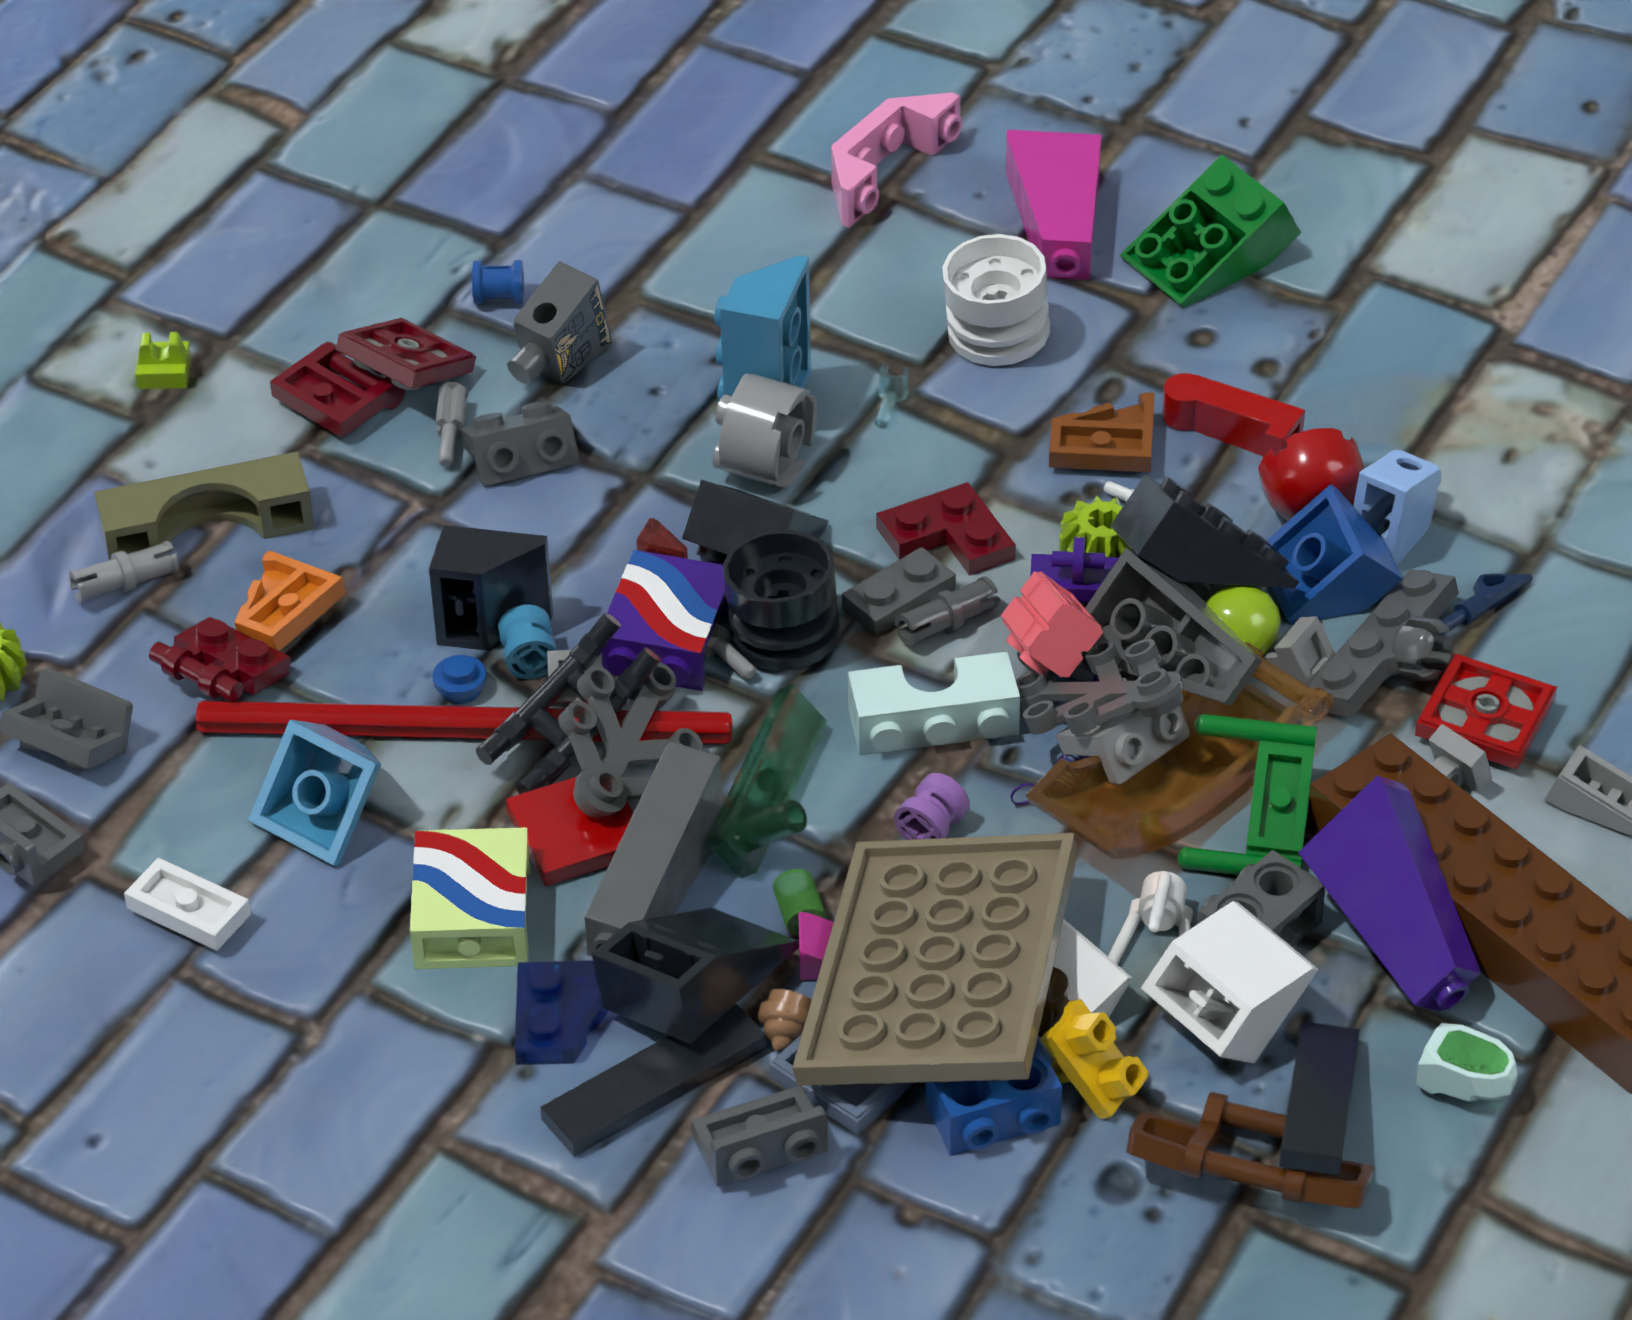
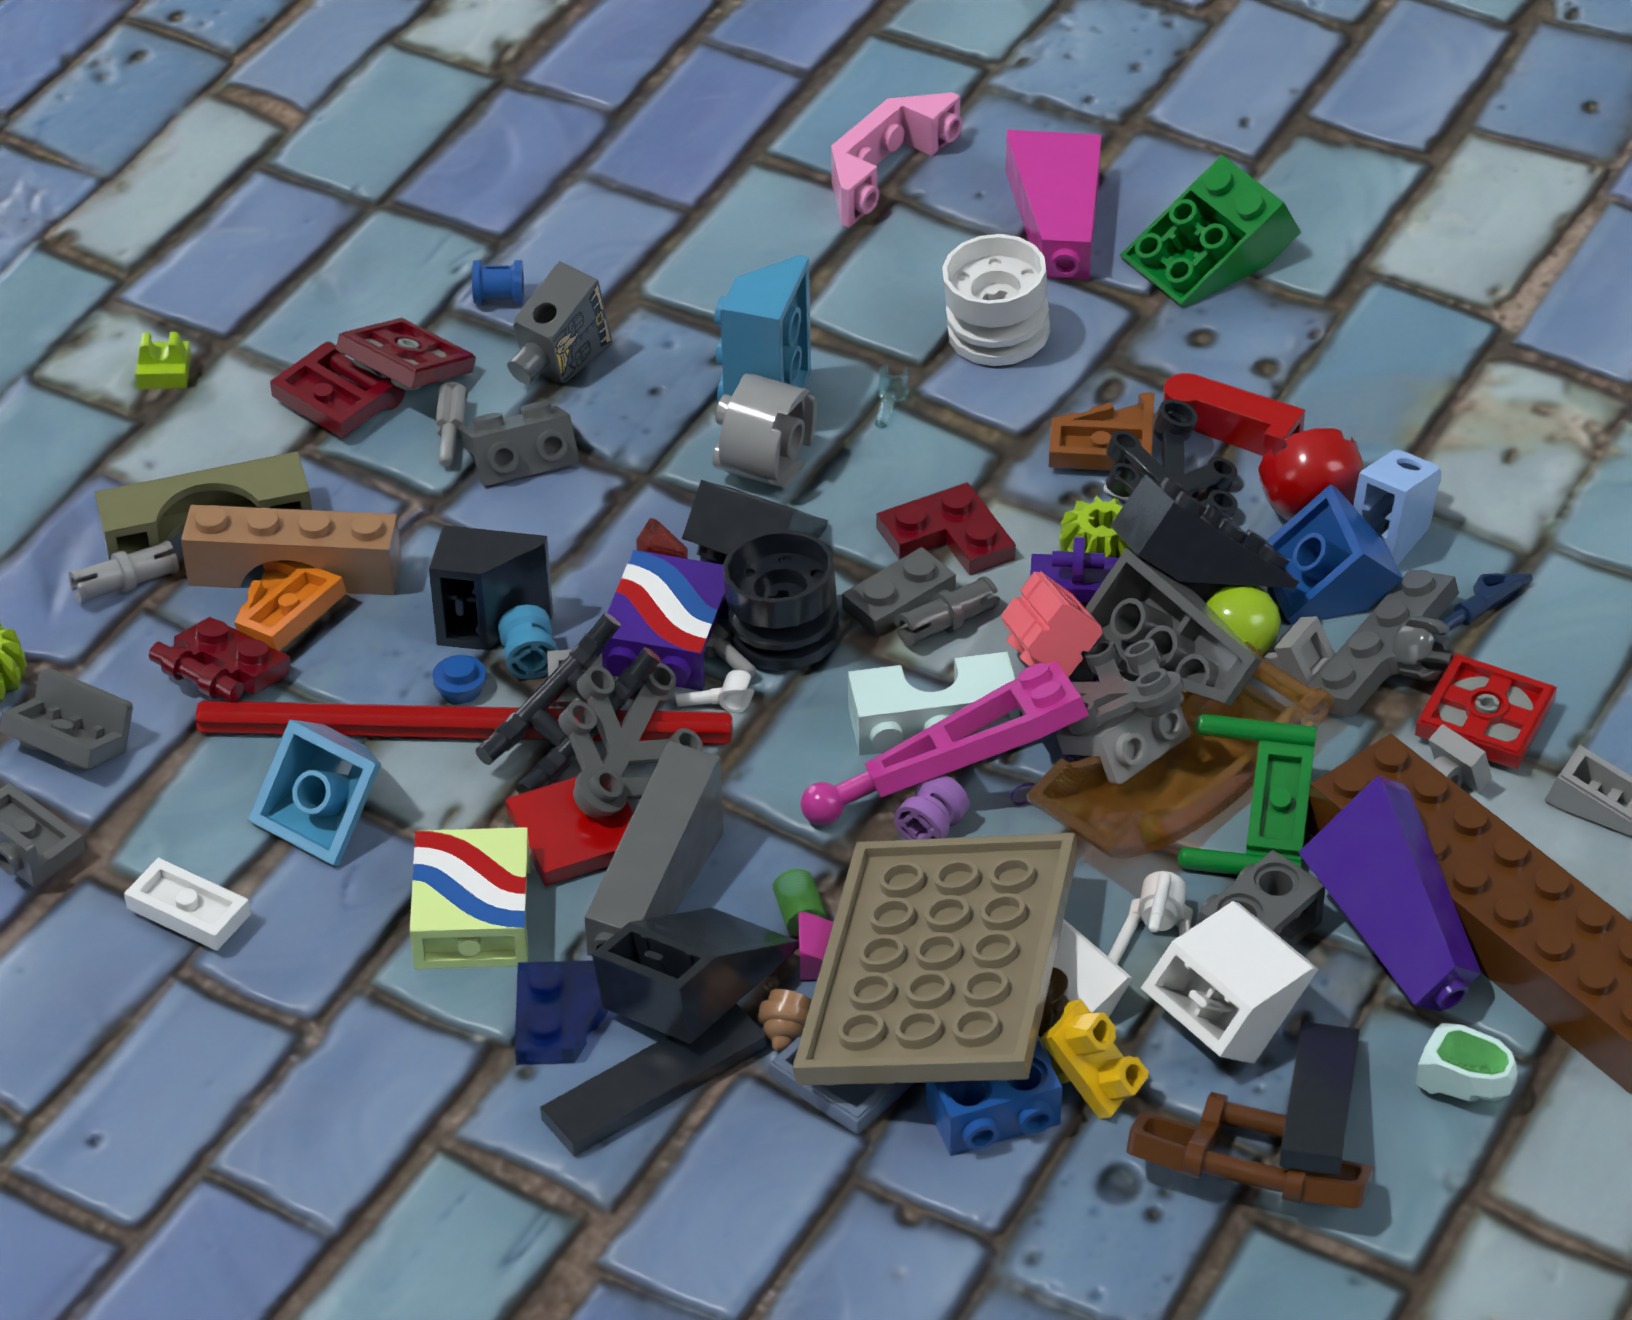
(229, 542): none -> medium nougat arch
(731, 696): none -> white hand
(759, 801): clear green piece -> none
(761, 1135): dark grey bracket -> none
(1039, 692): none -> dark pink plate
(1172, 426): none -> black plant

